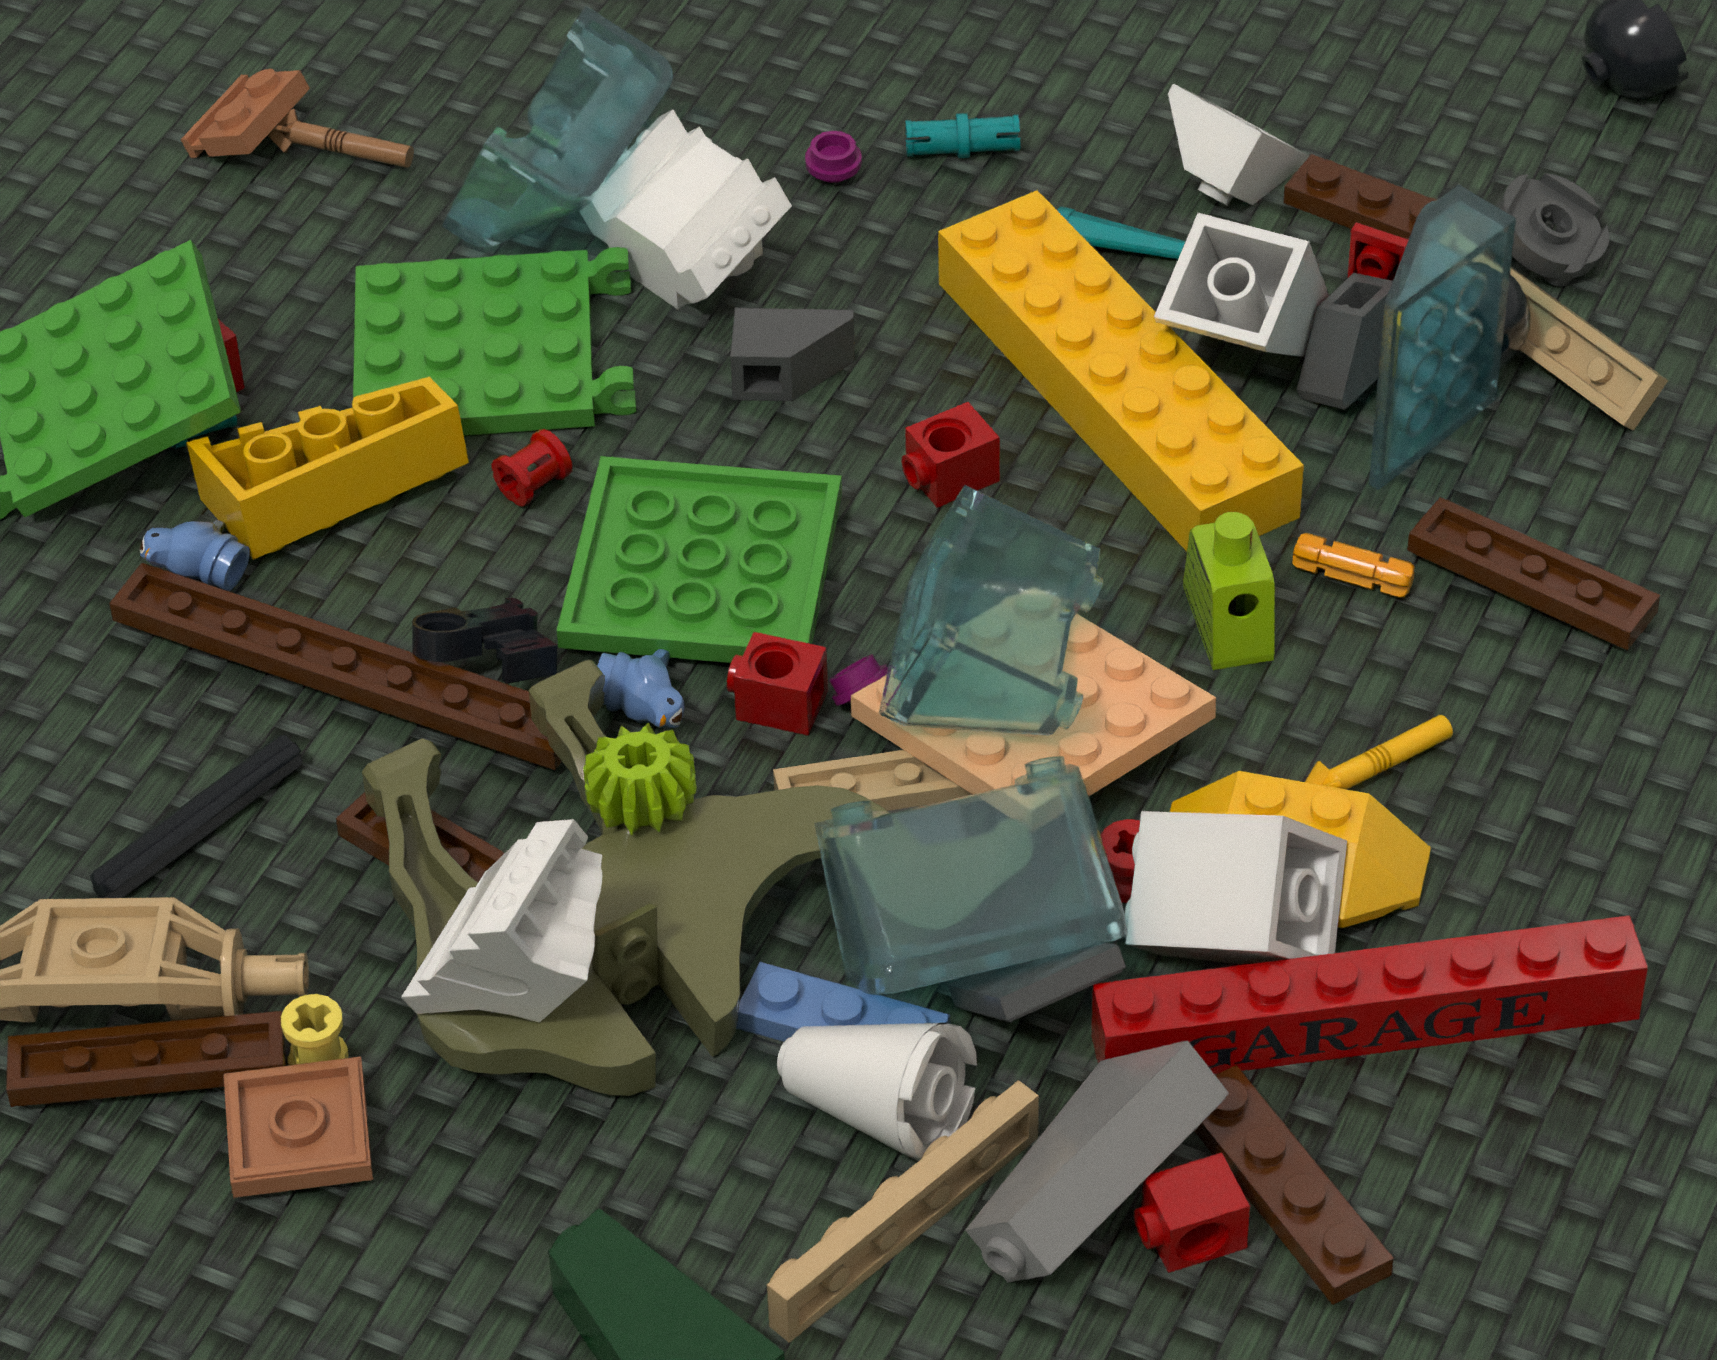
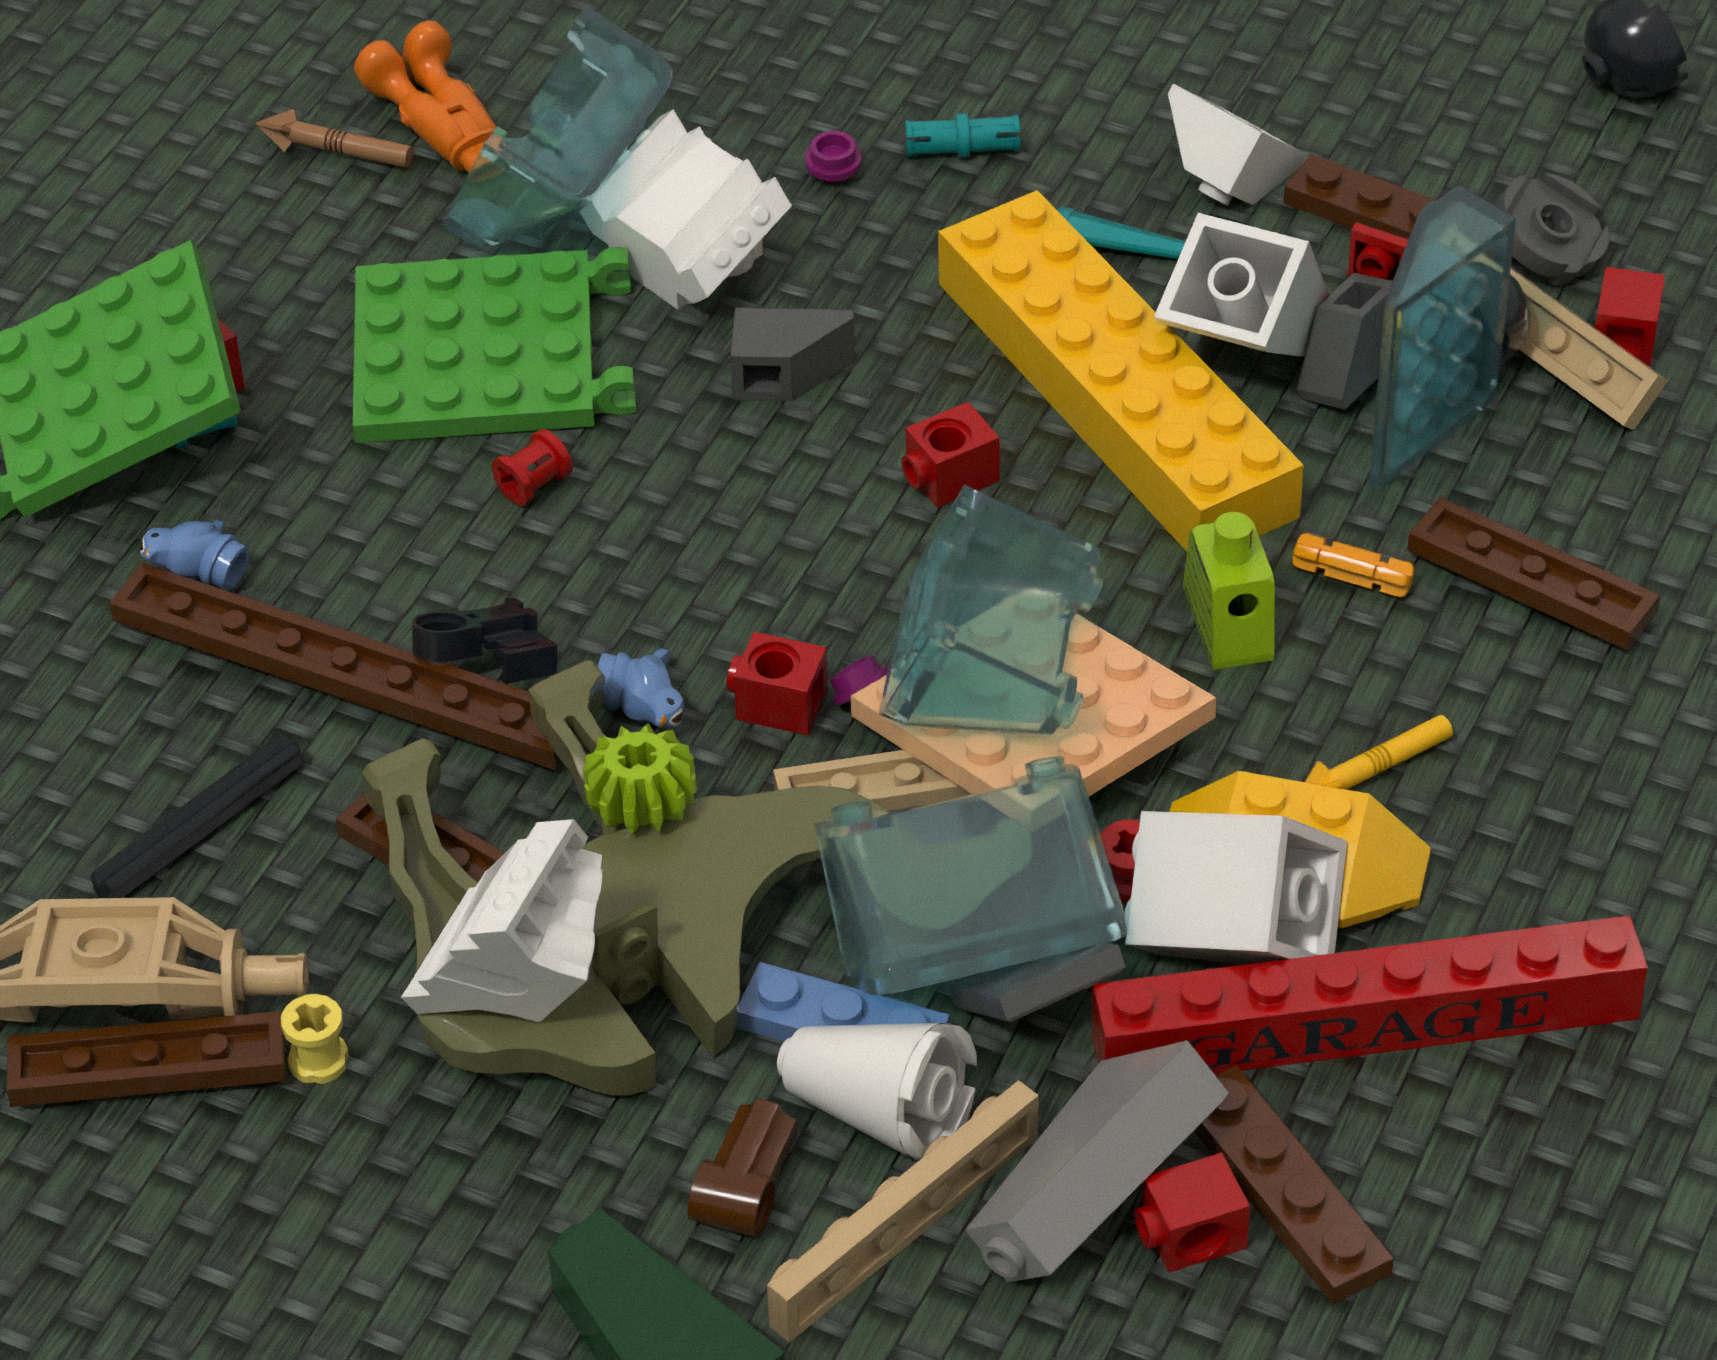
(245, 113): nougat plate -> none
(297, 1127): nougat plate -> none
(328, 464): yellow wedge -> none
(447, 117): none -> orange piece
(698, 558): bright green plate -> none
(740, 1184): none -> reddish brown piece
(1631, 310): none -> red brick

